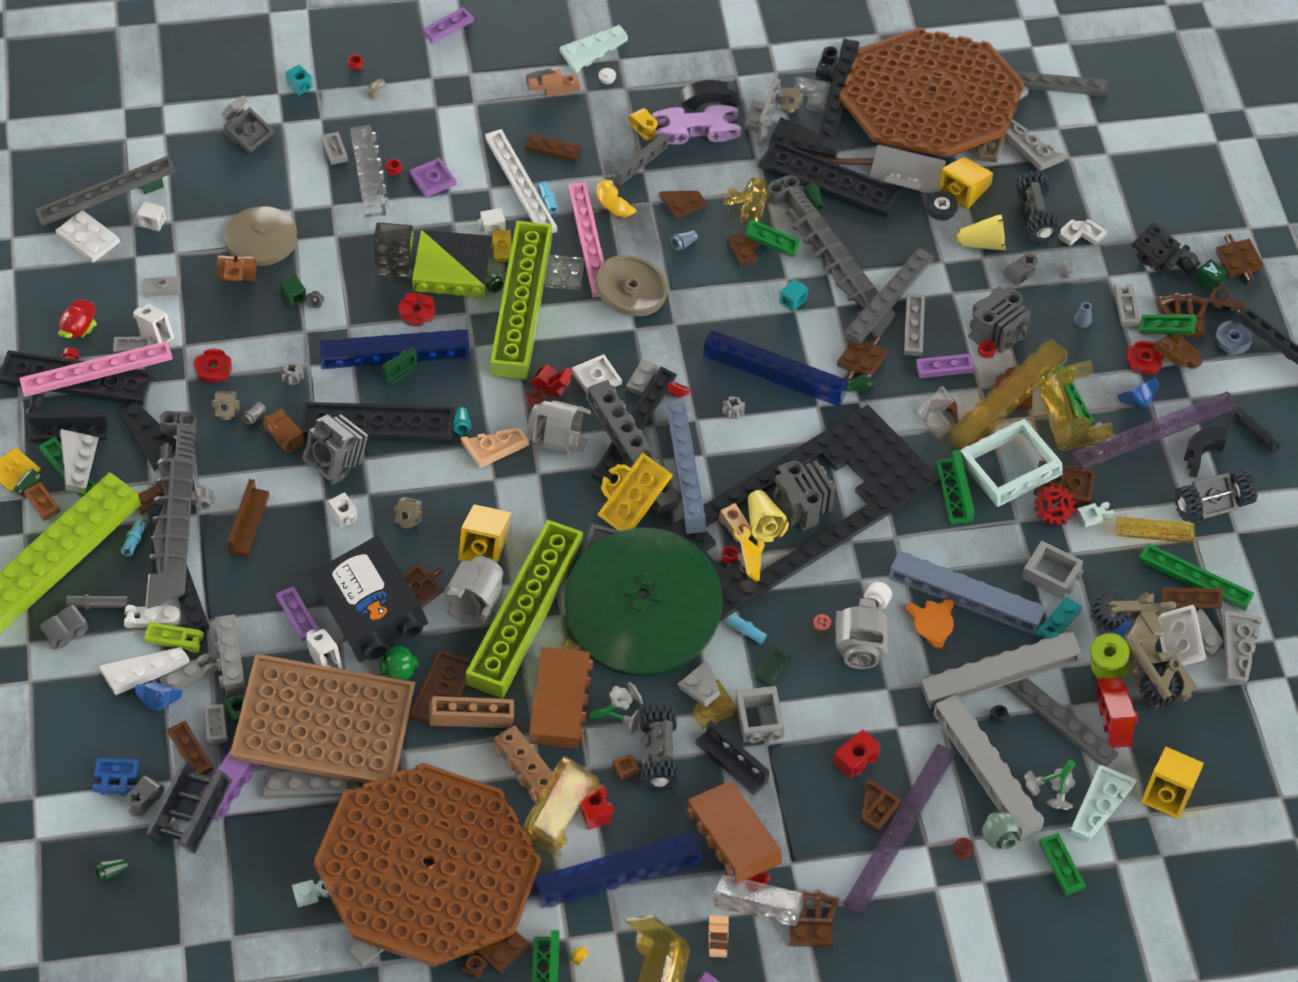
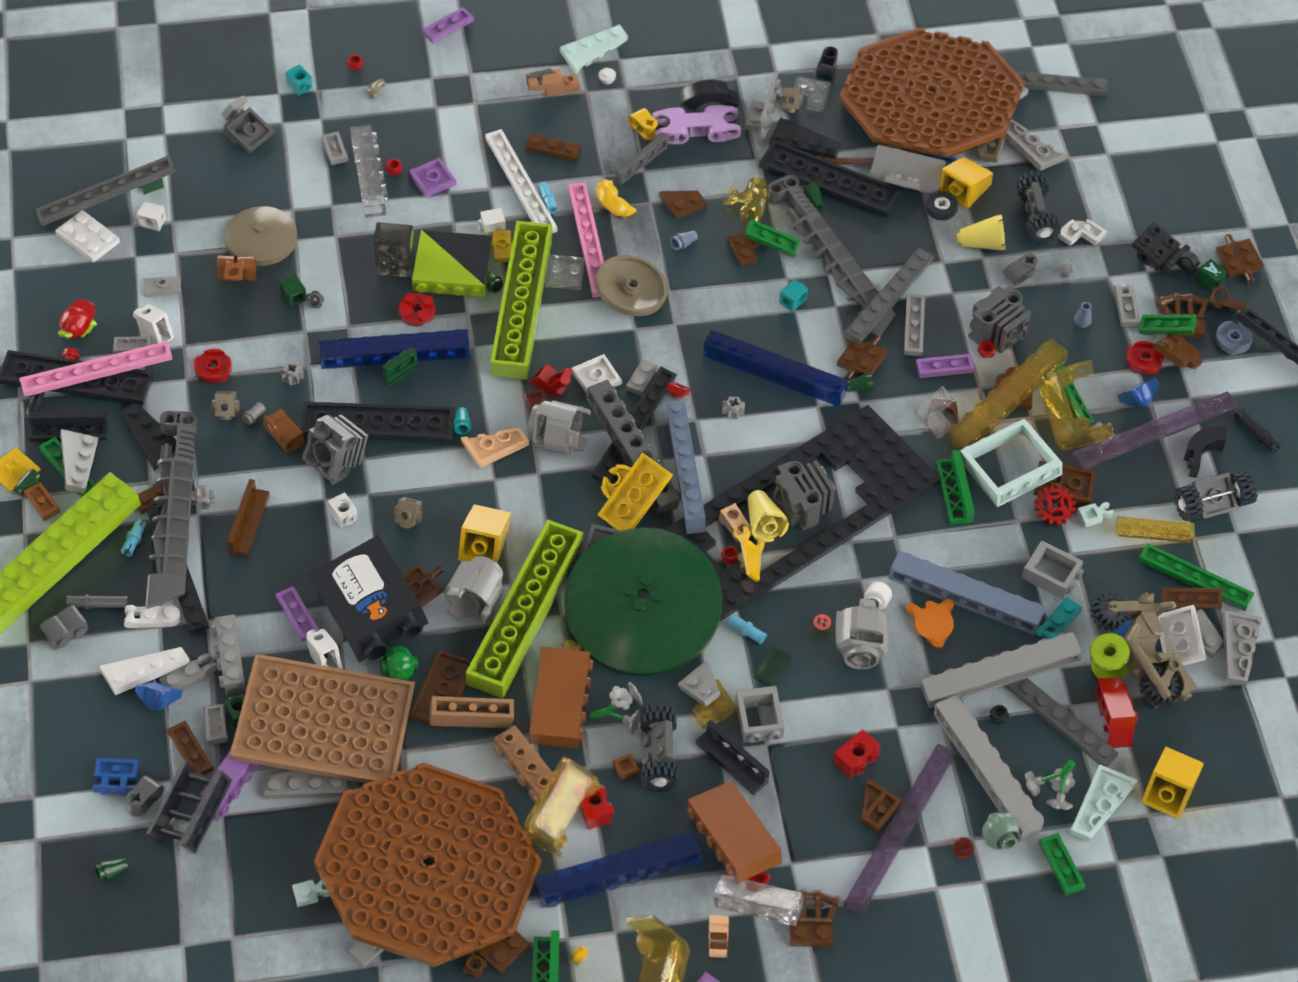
(173, 636): lime plate -> none
(834, 106): black plate -> none

